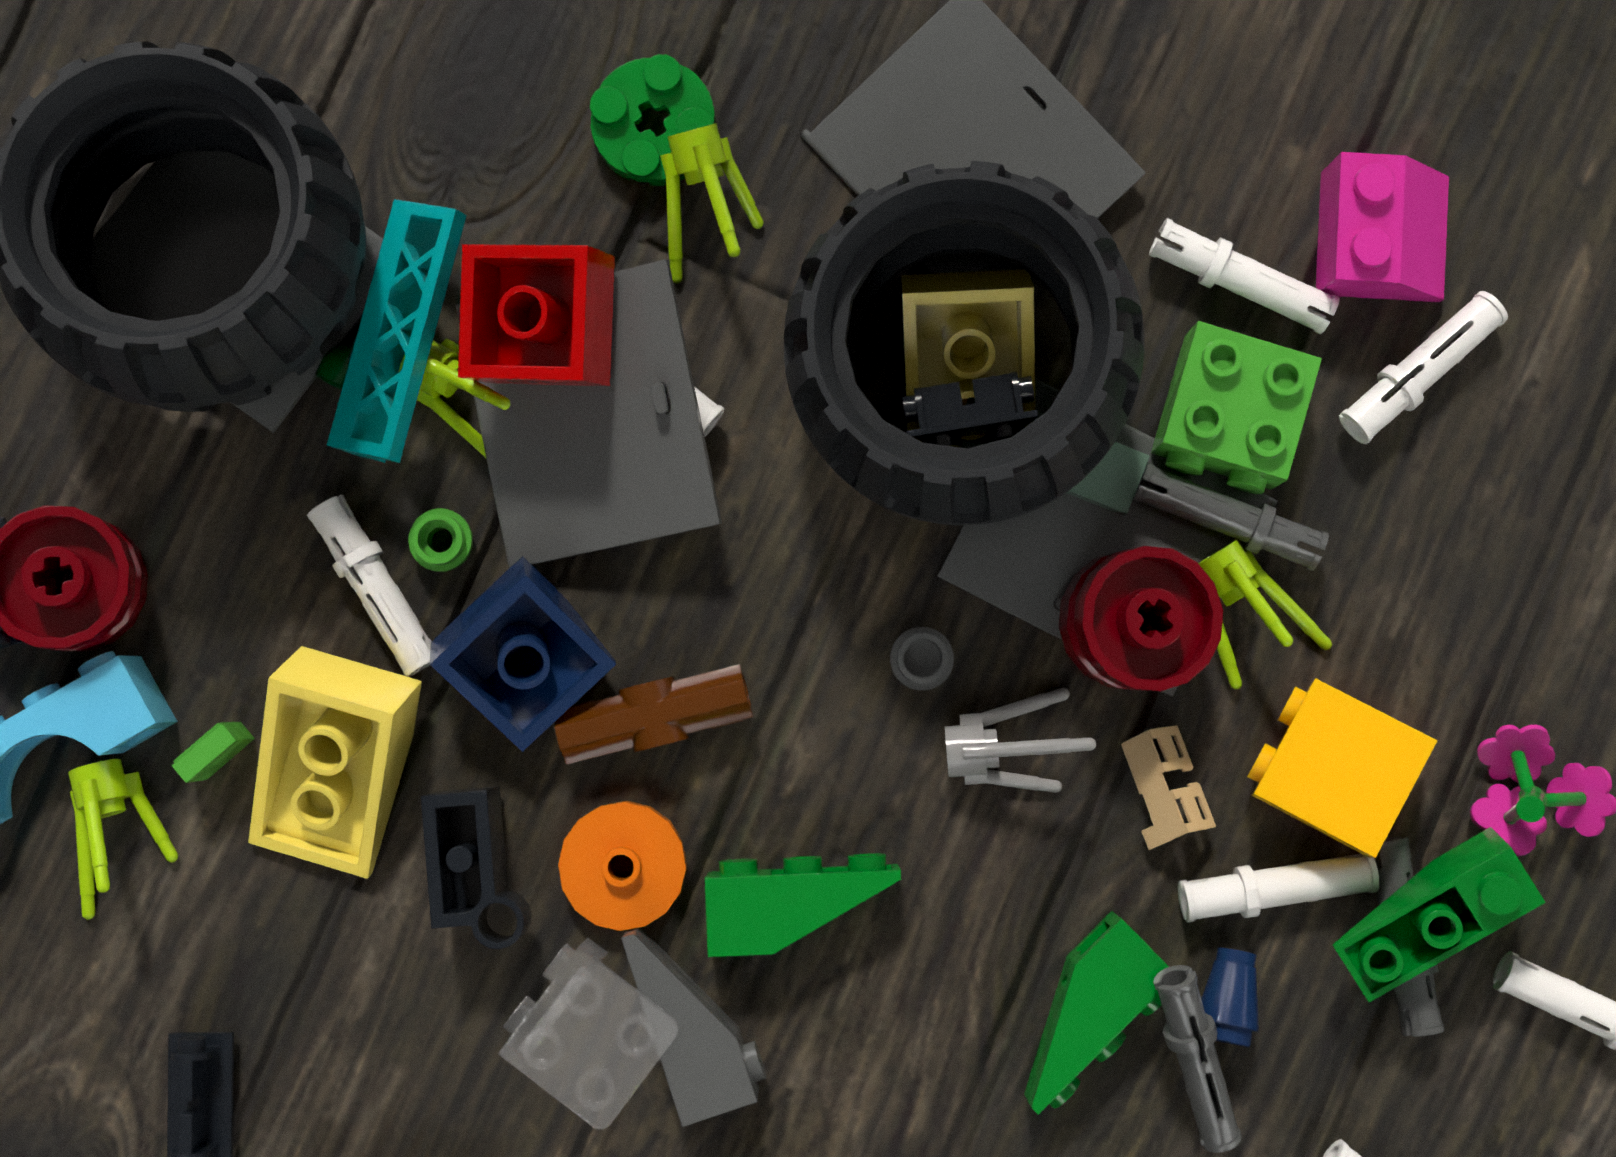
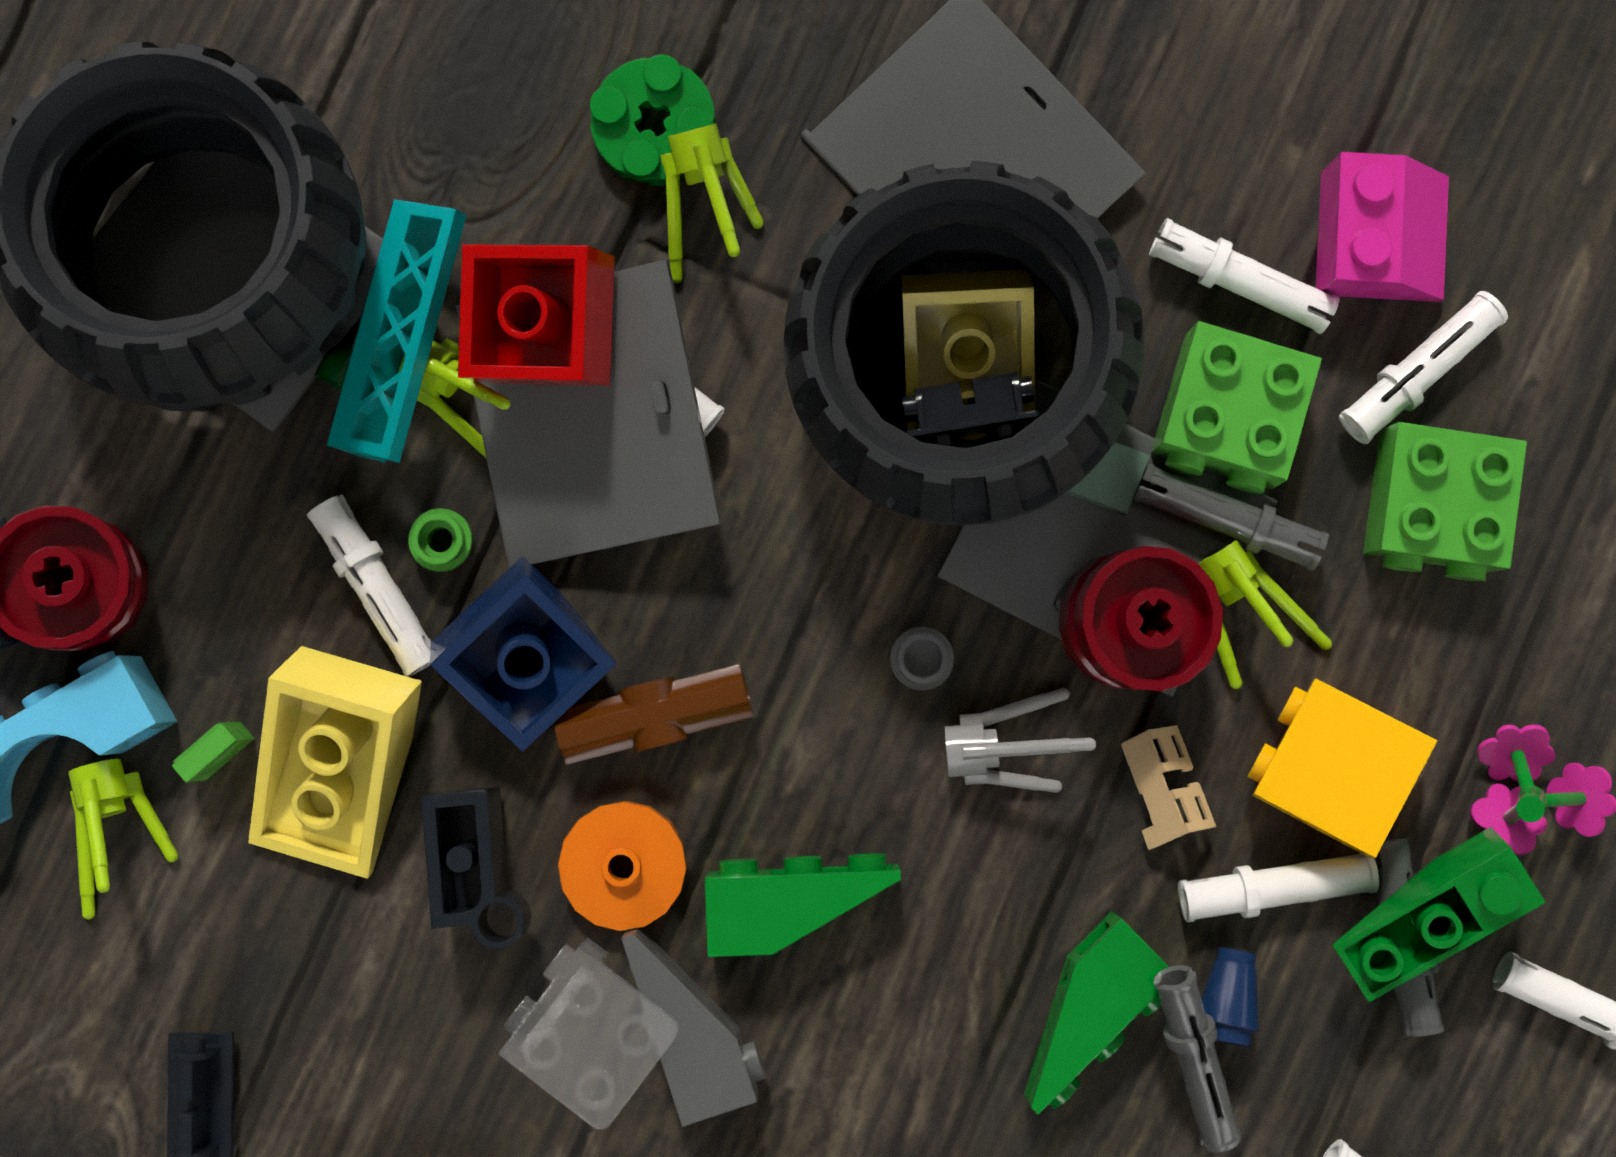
(1444, 500): none -> bright green brick

